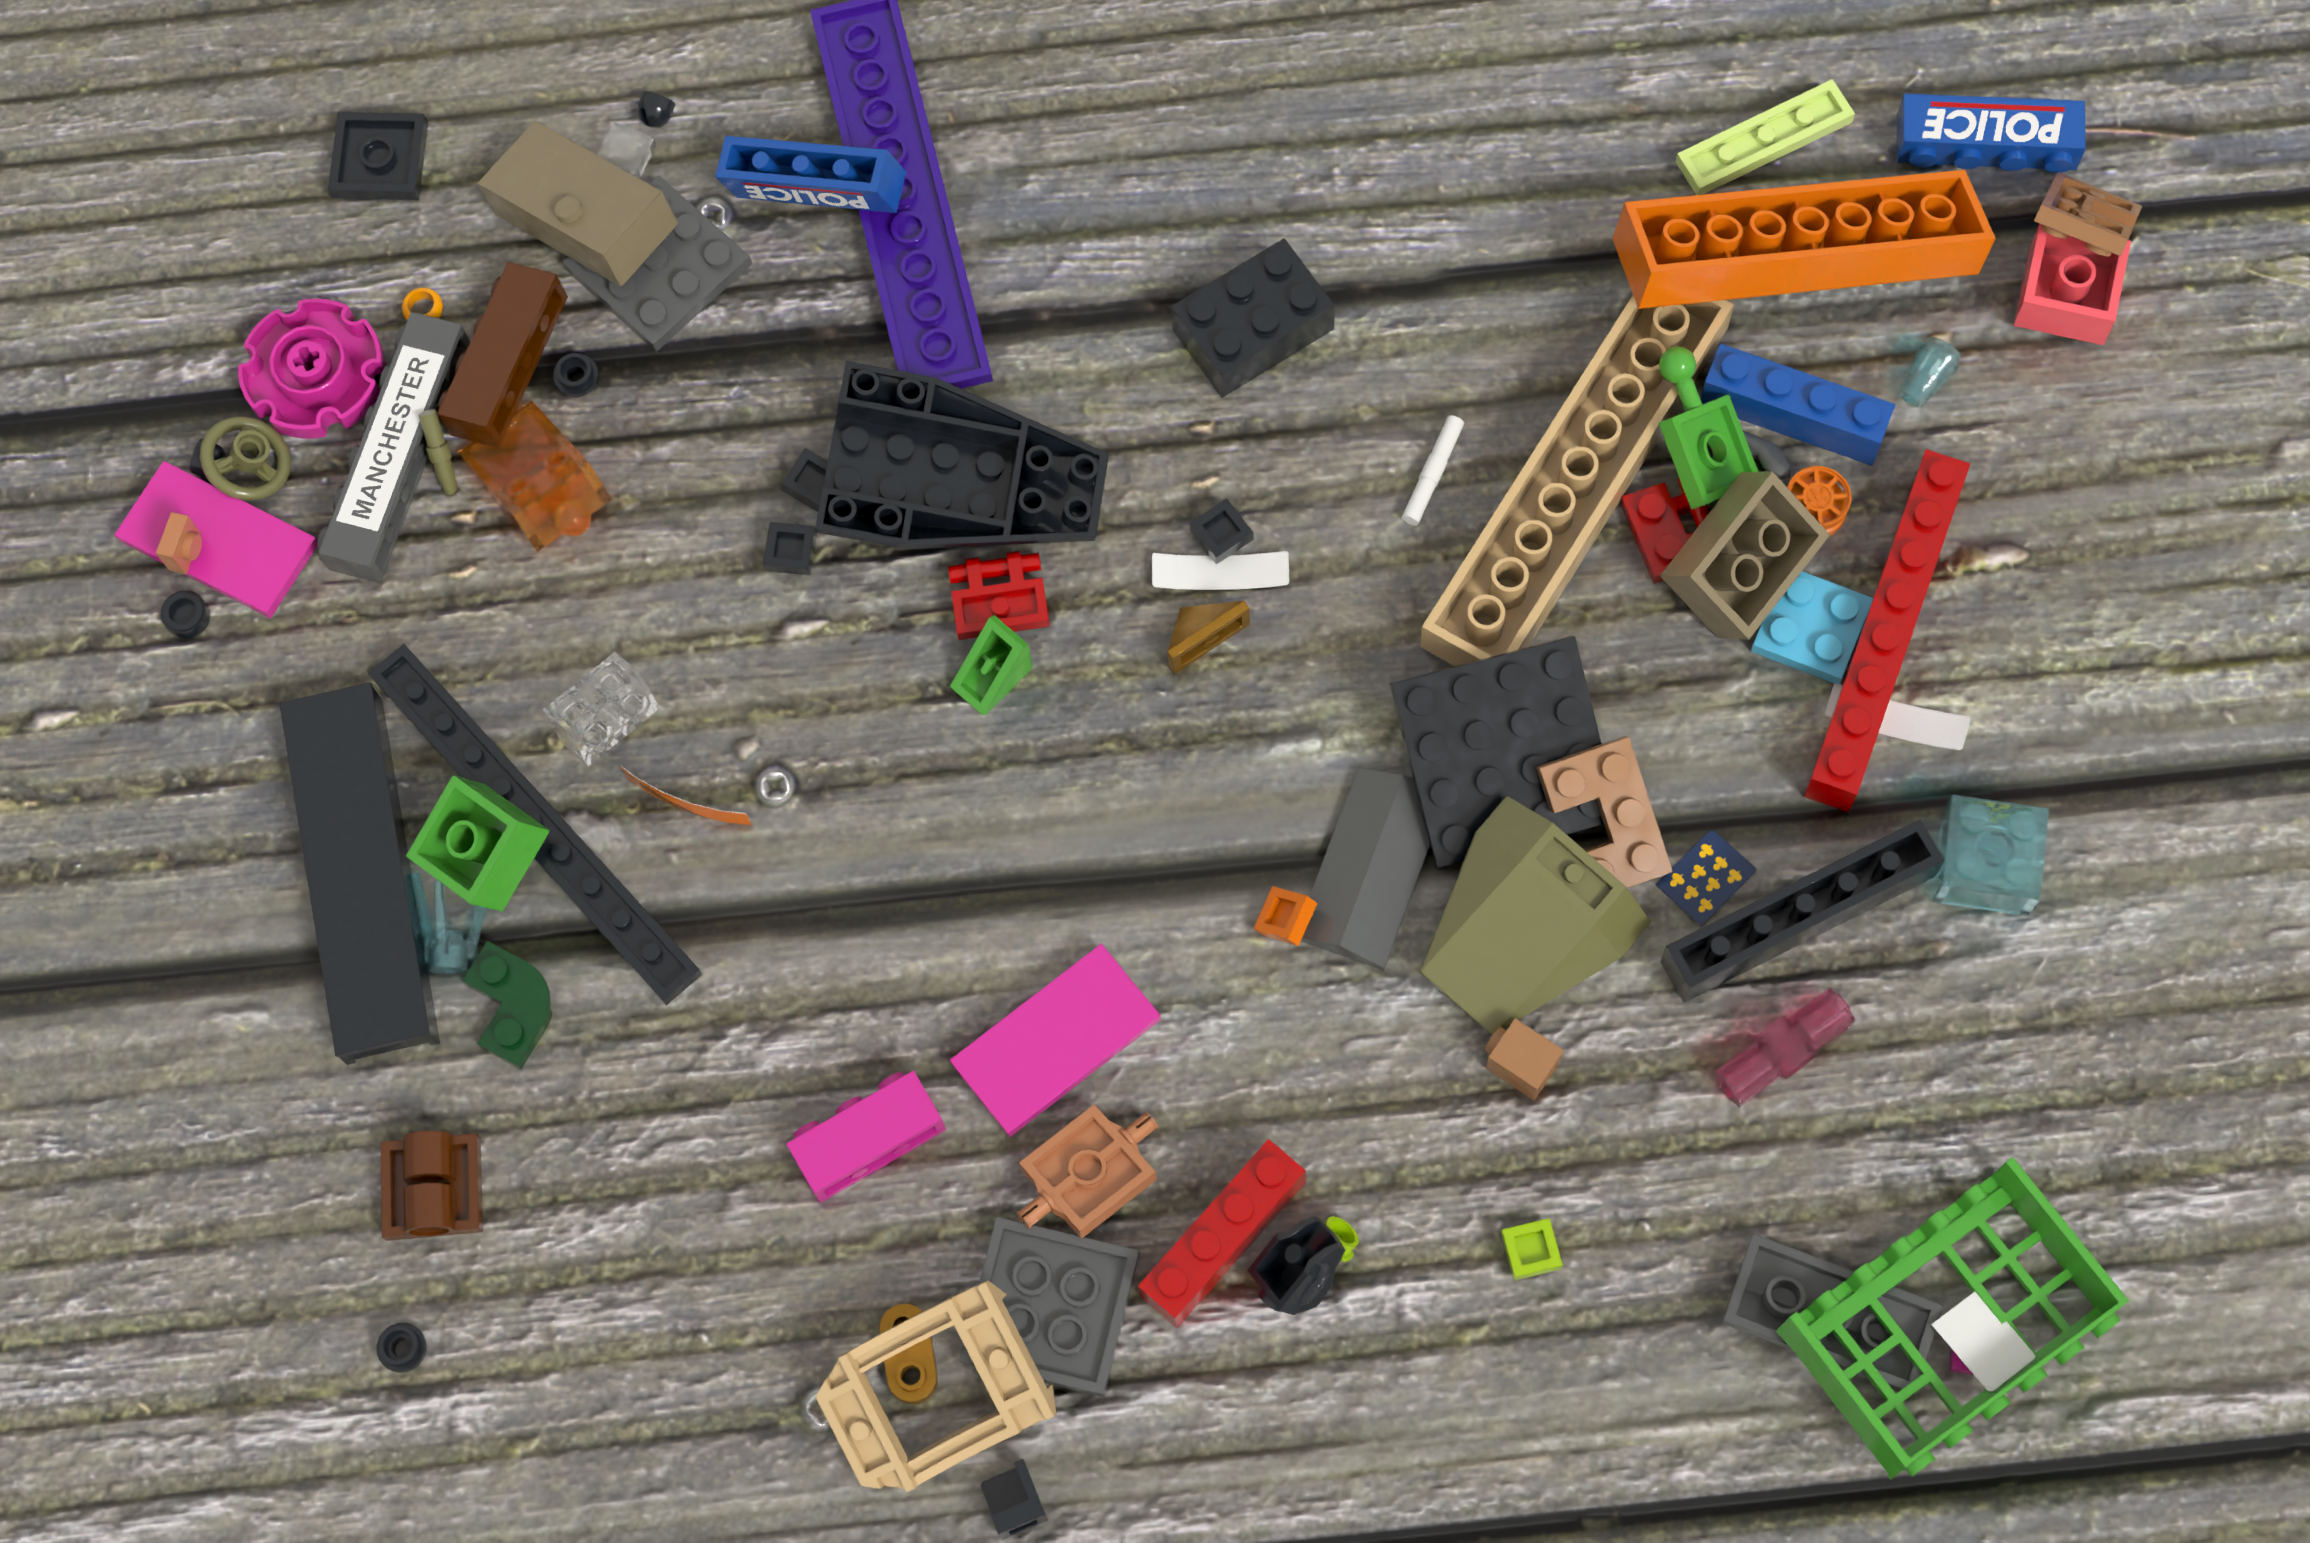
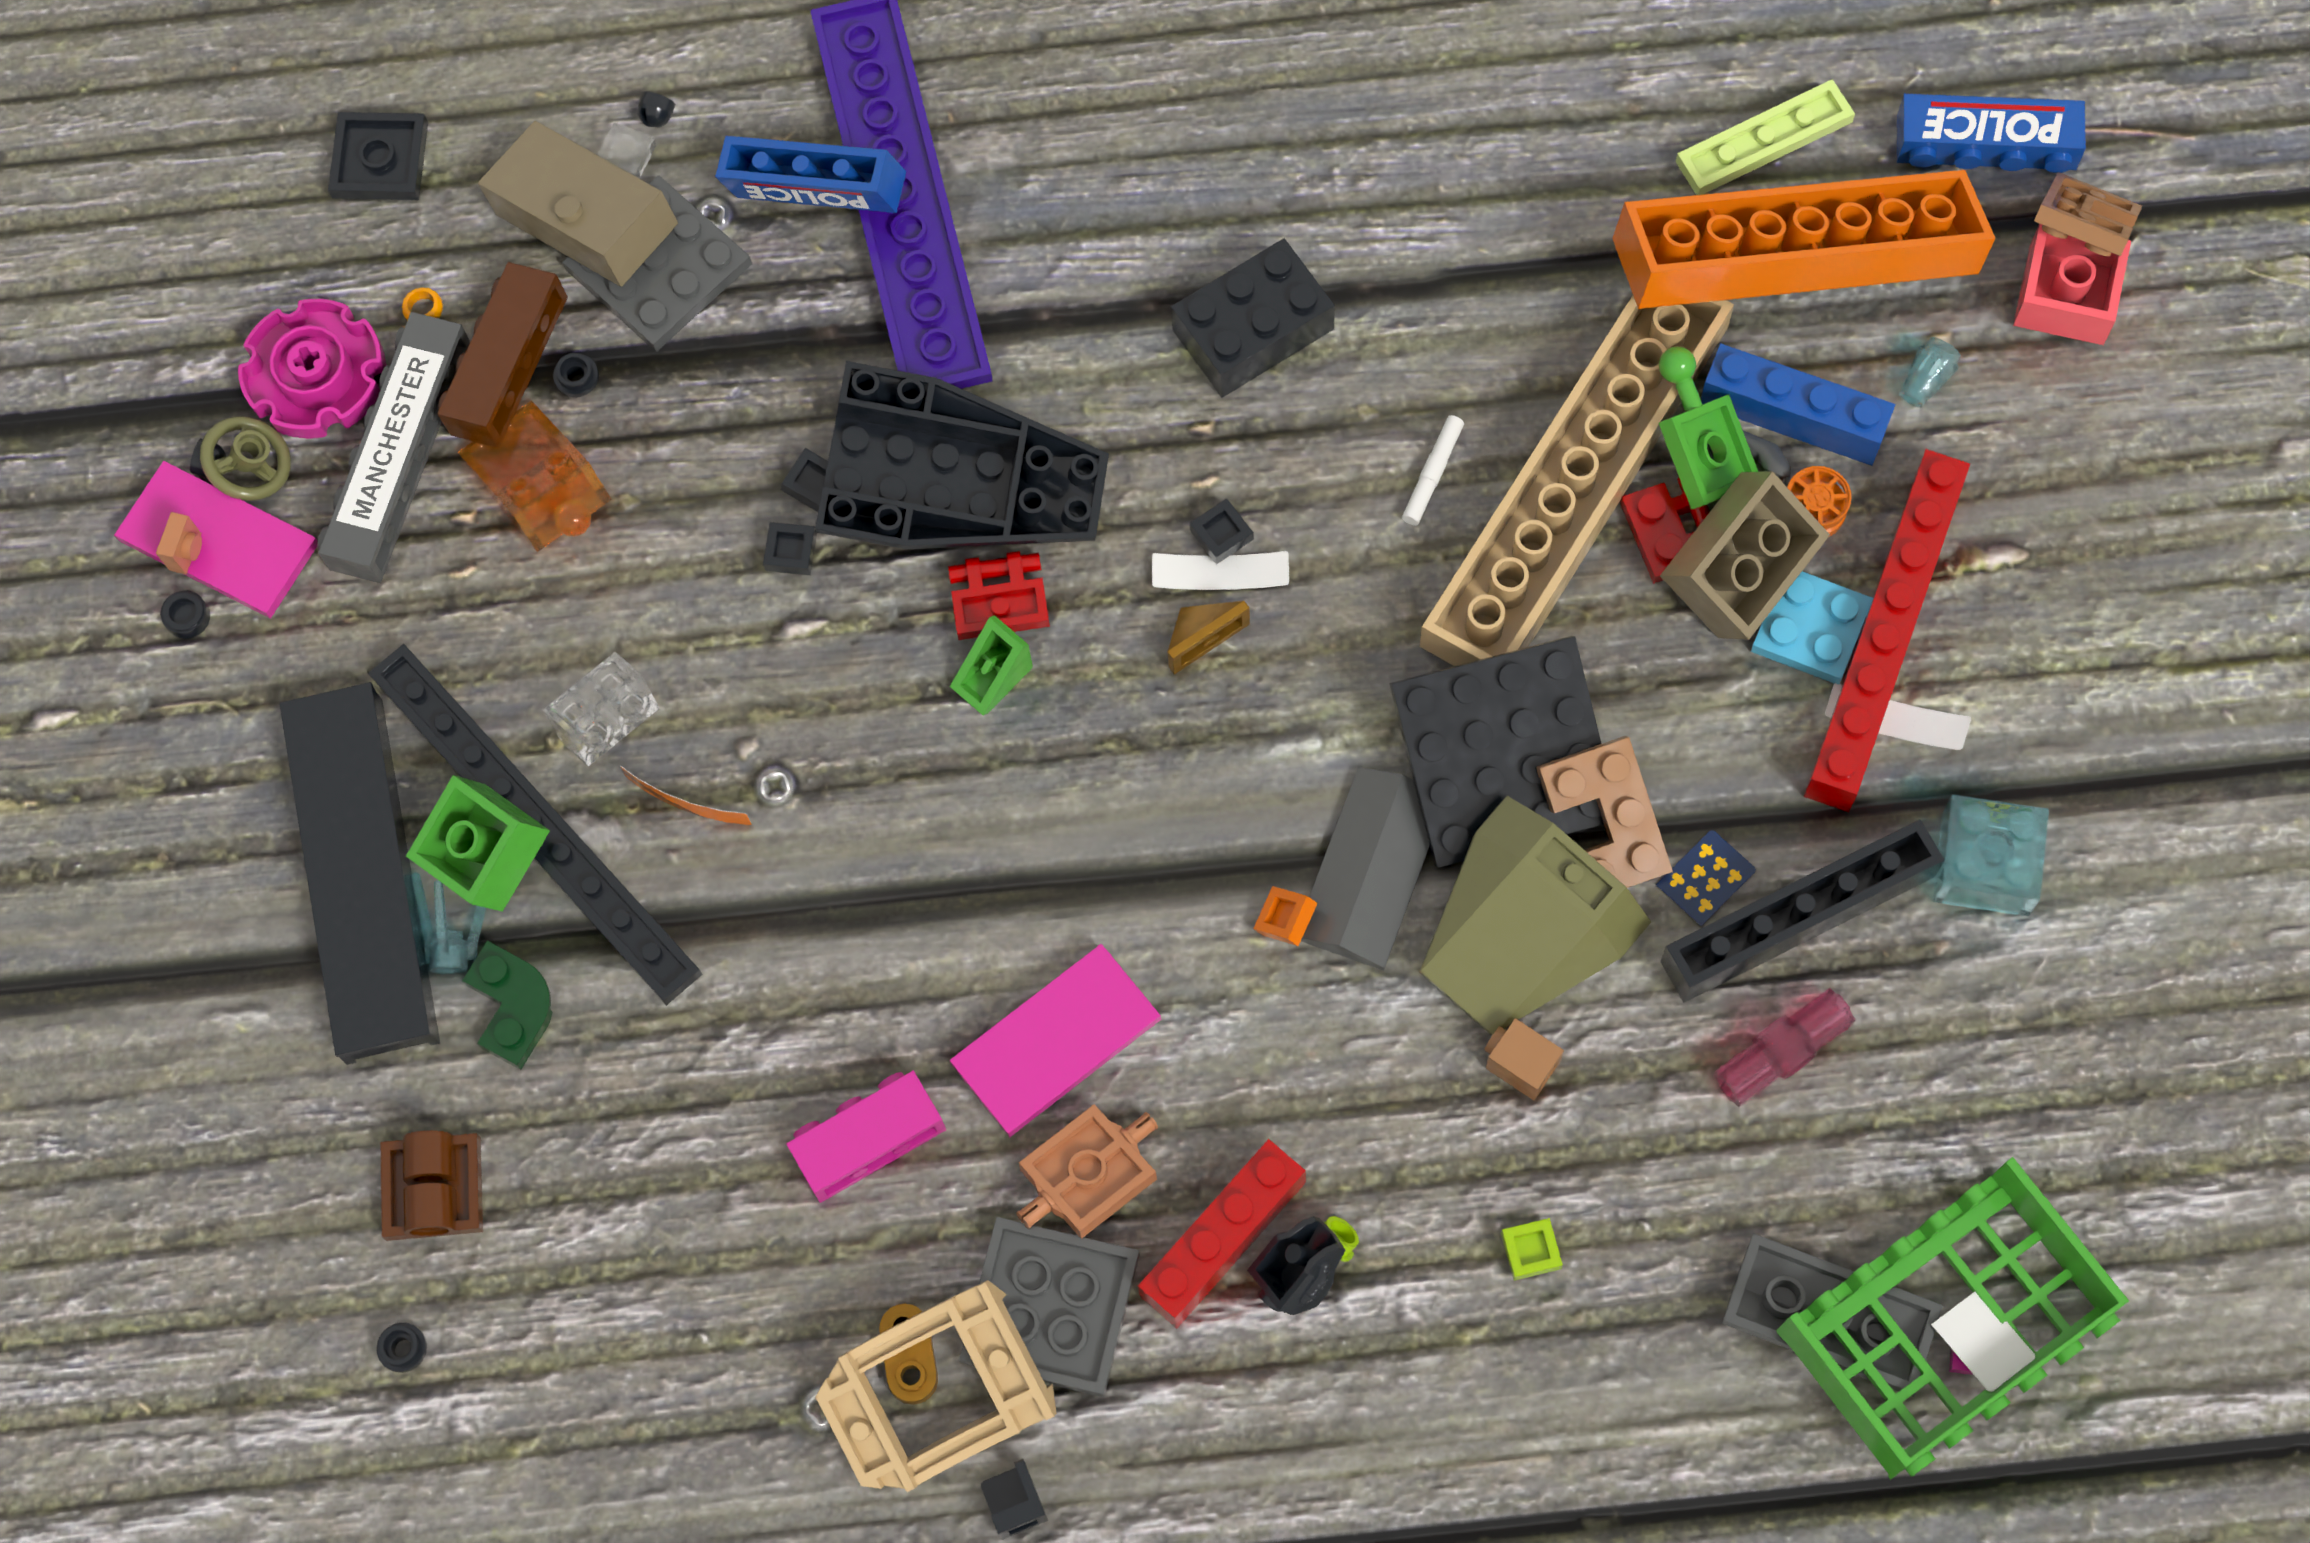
(438, 451): olive piece -> none

